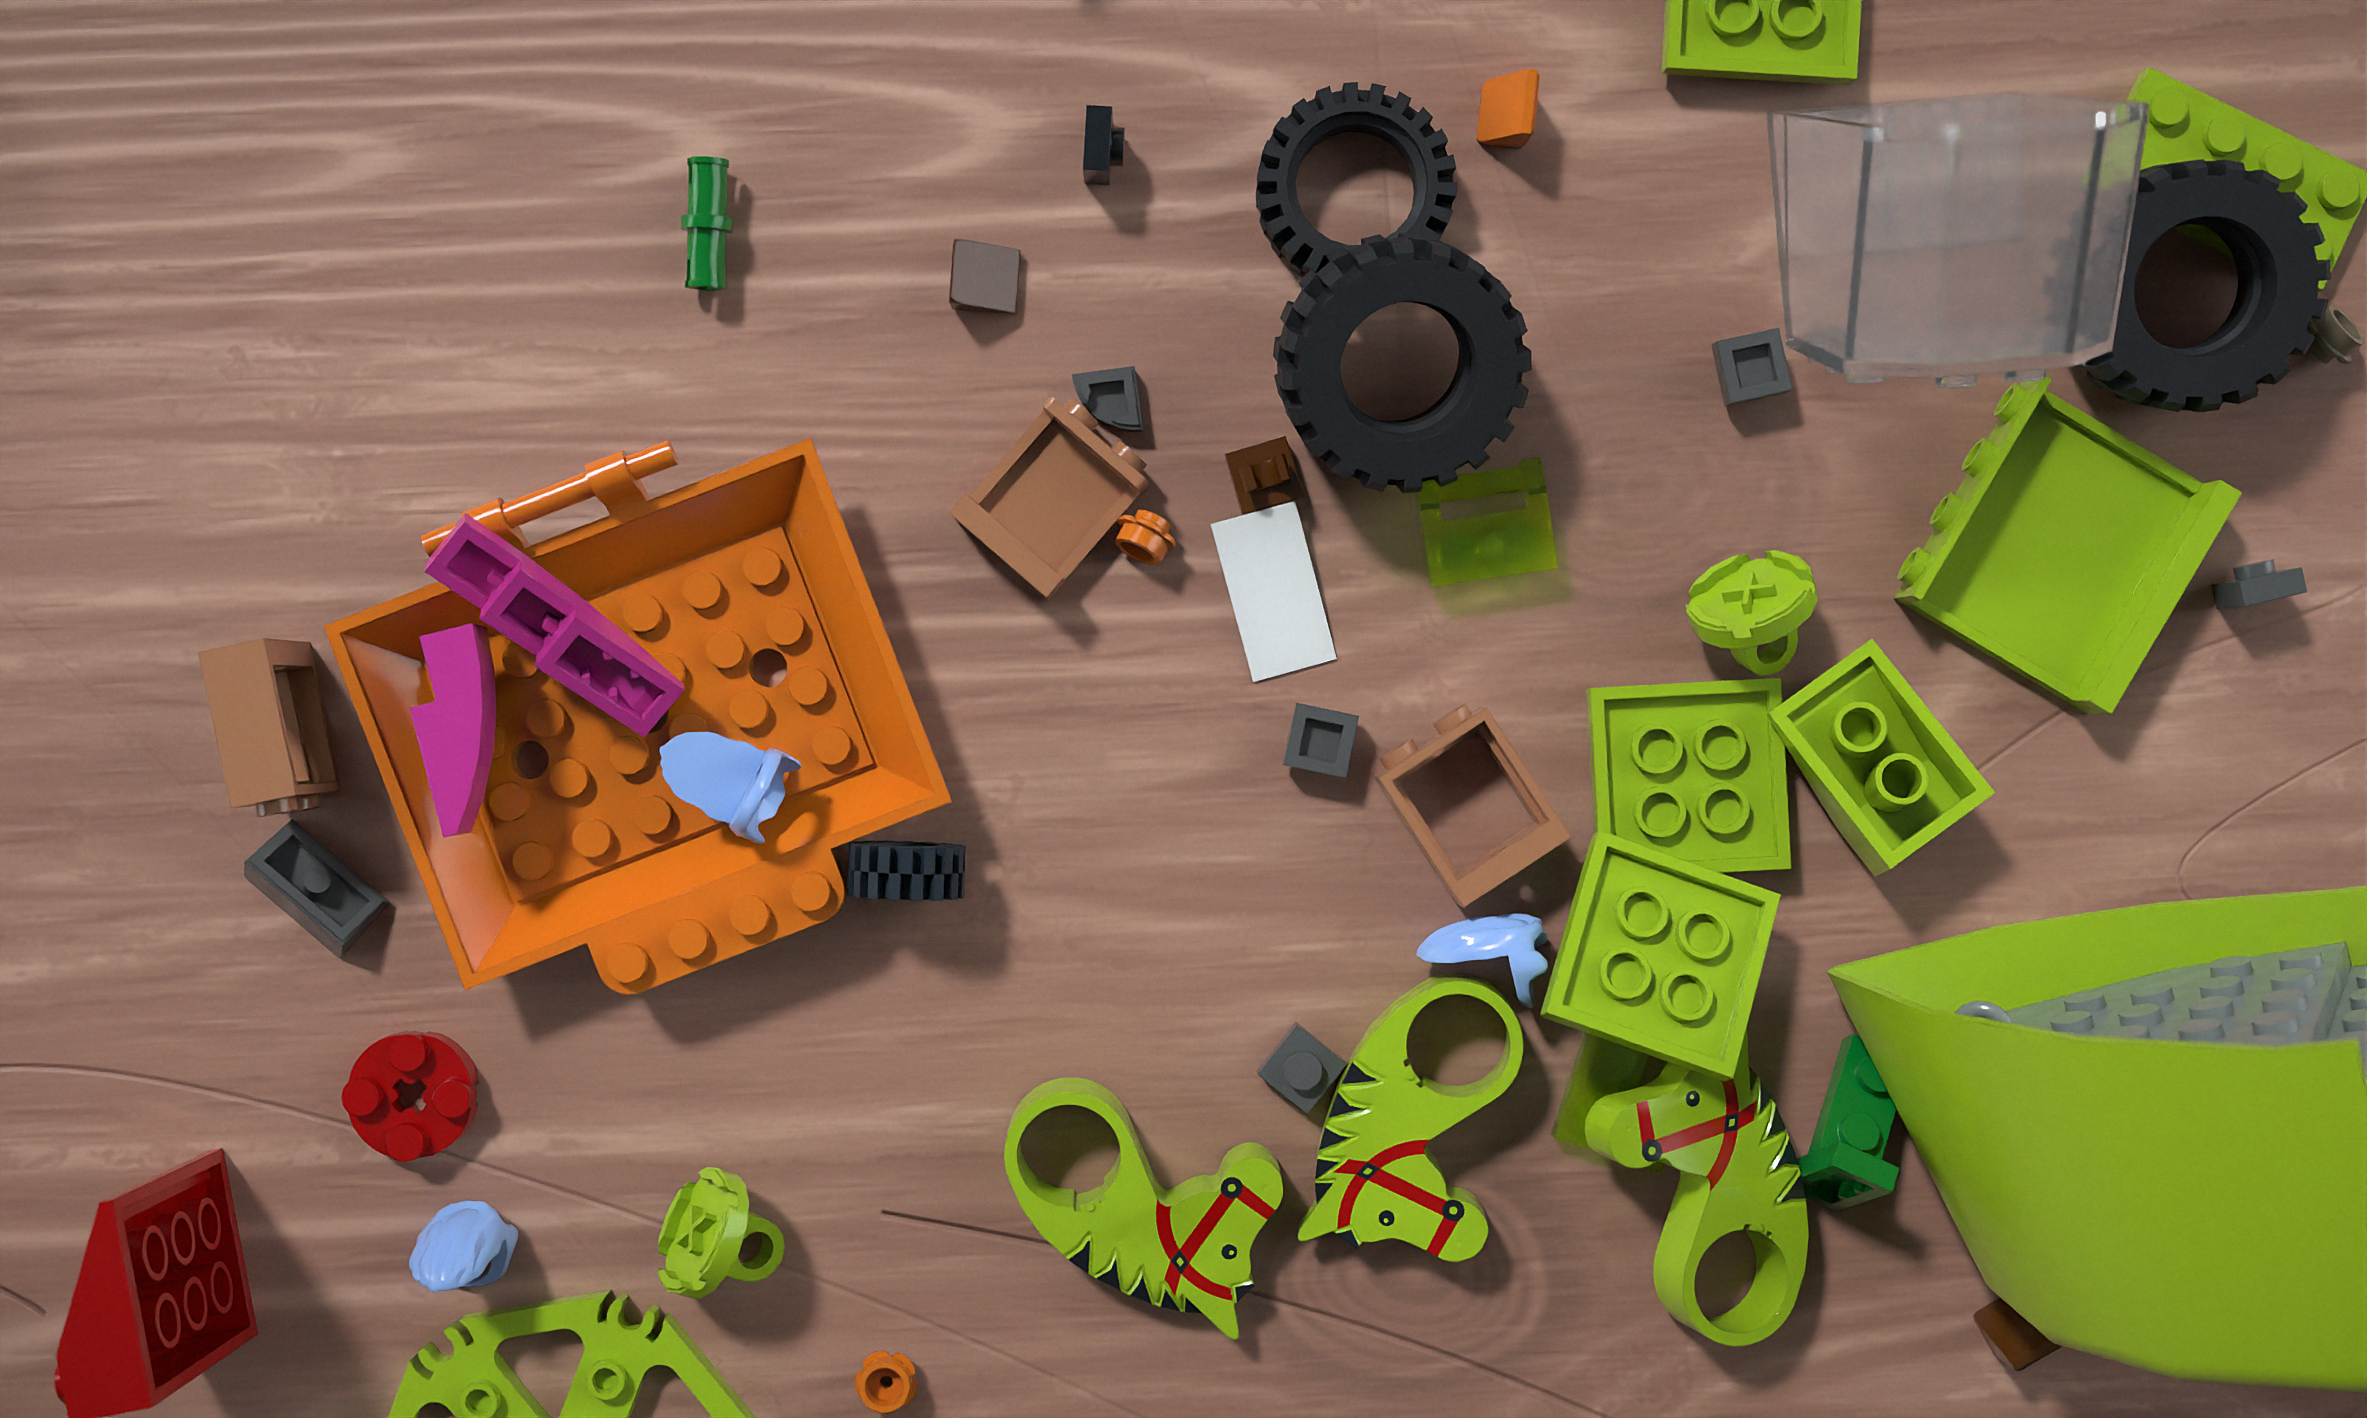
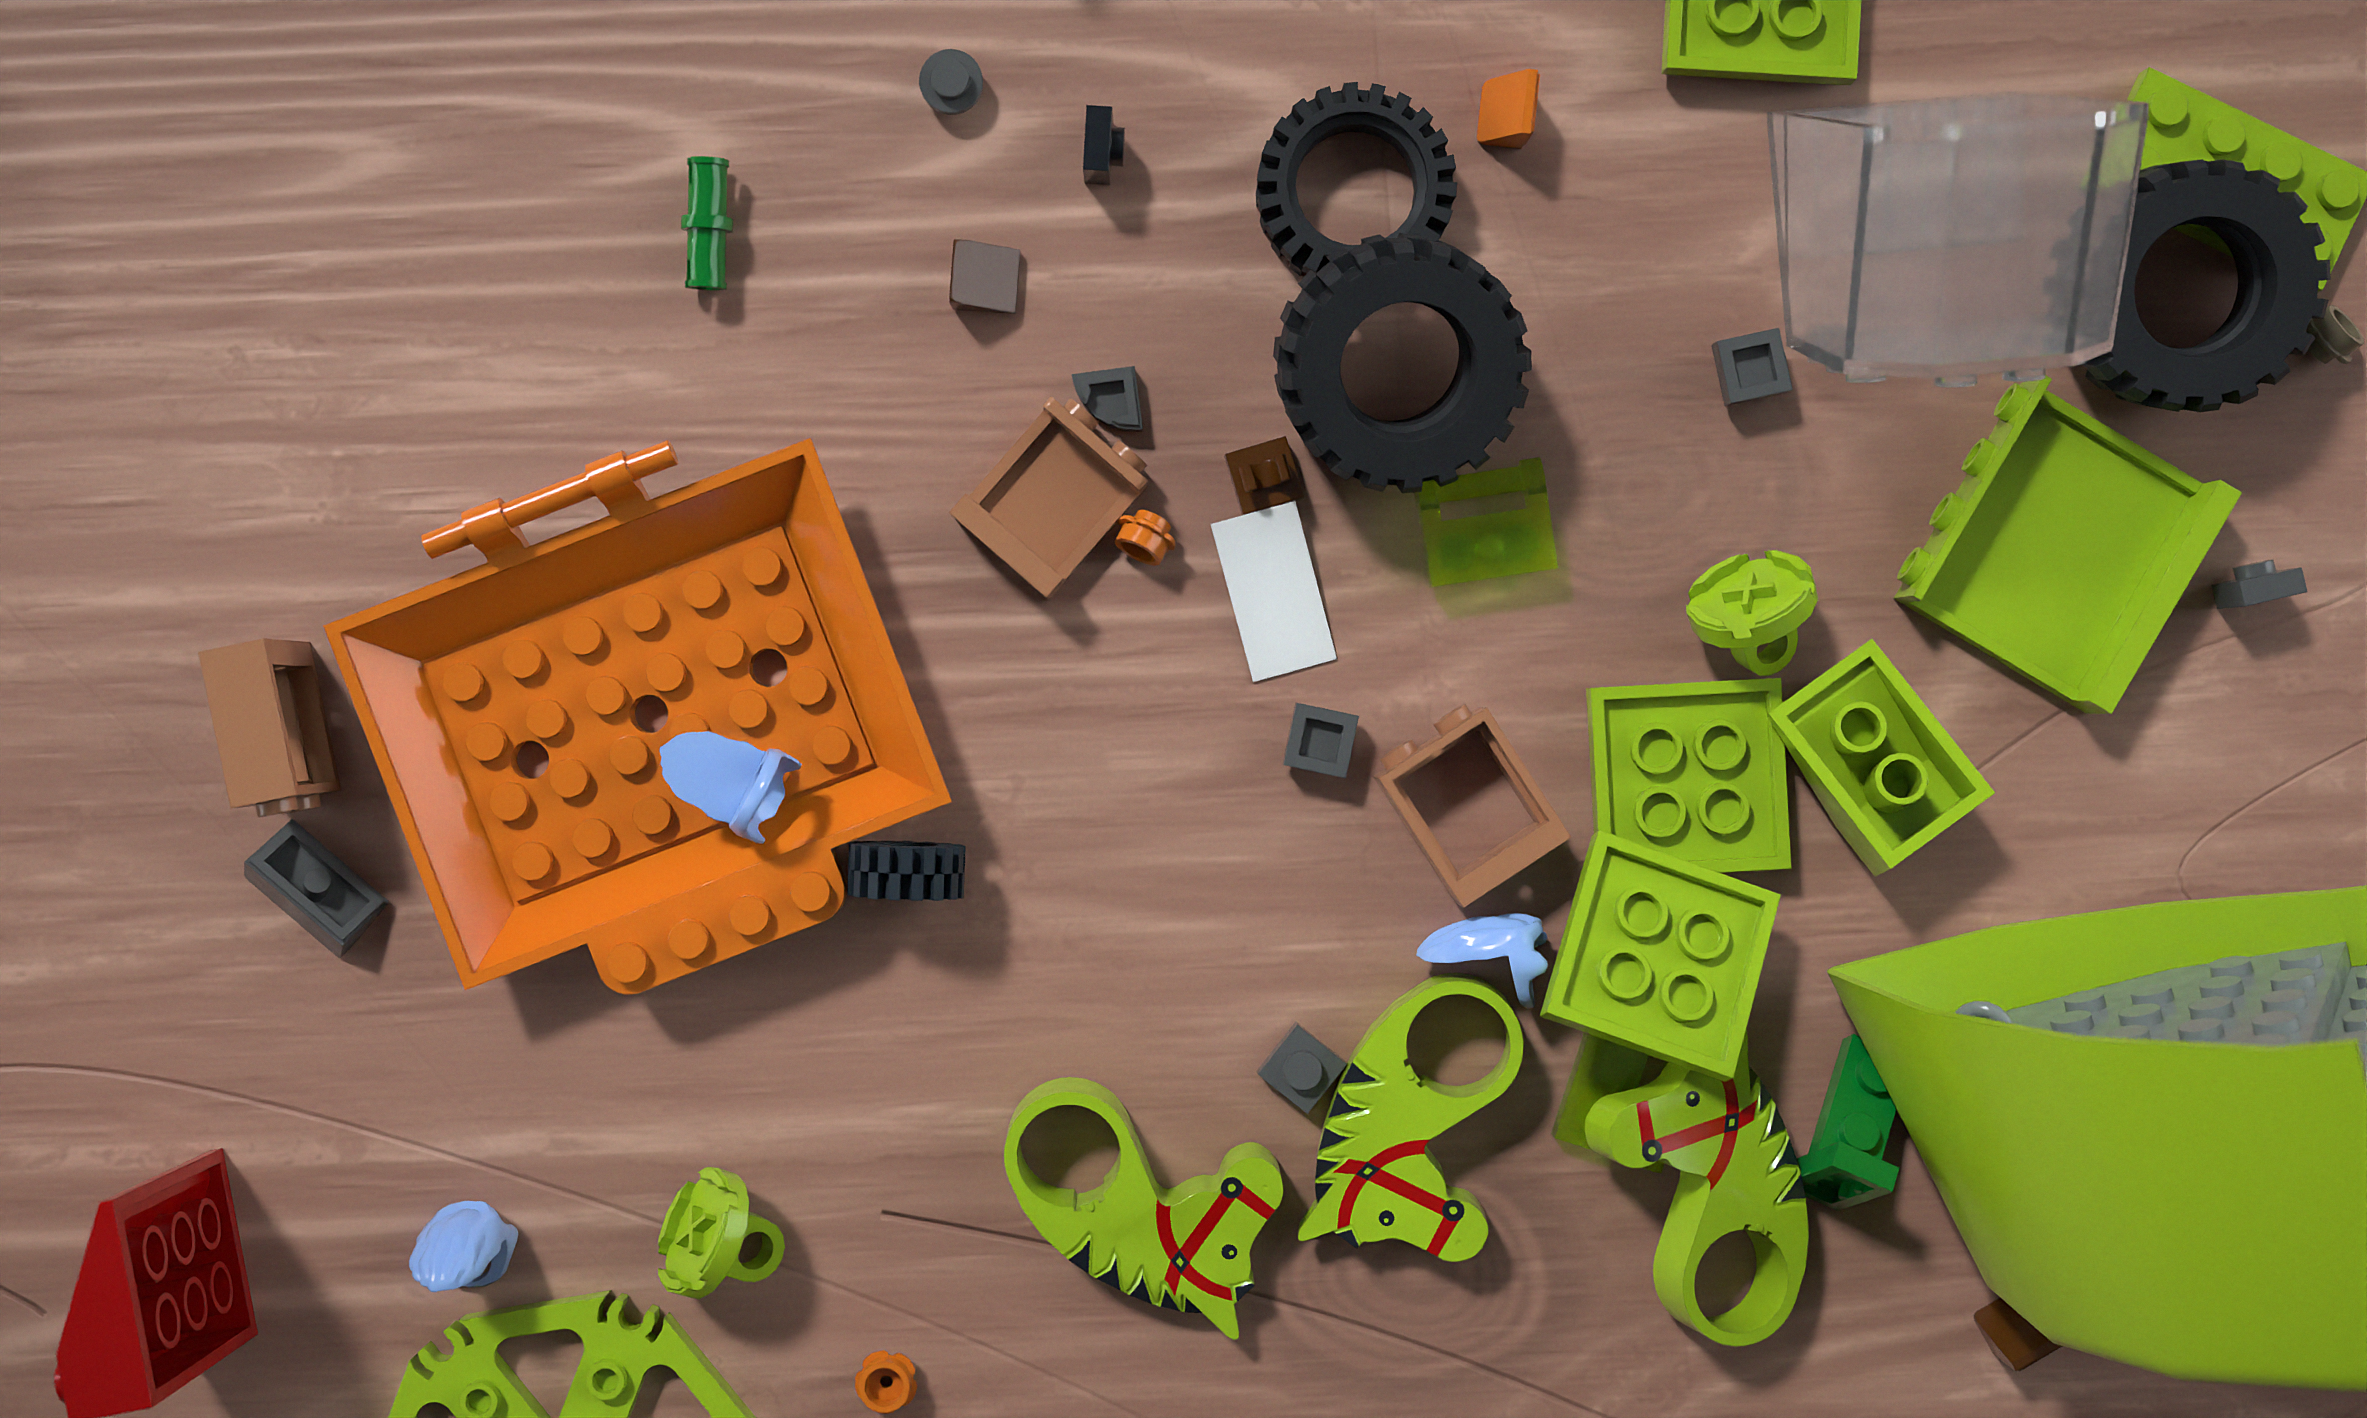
(375, 1095): red plate -> none
(460, 725): dark pink slope -> none
(555, 625): dark pink slope -> none
(951, 81): none -> dark grey plate

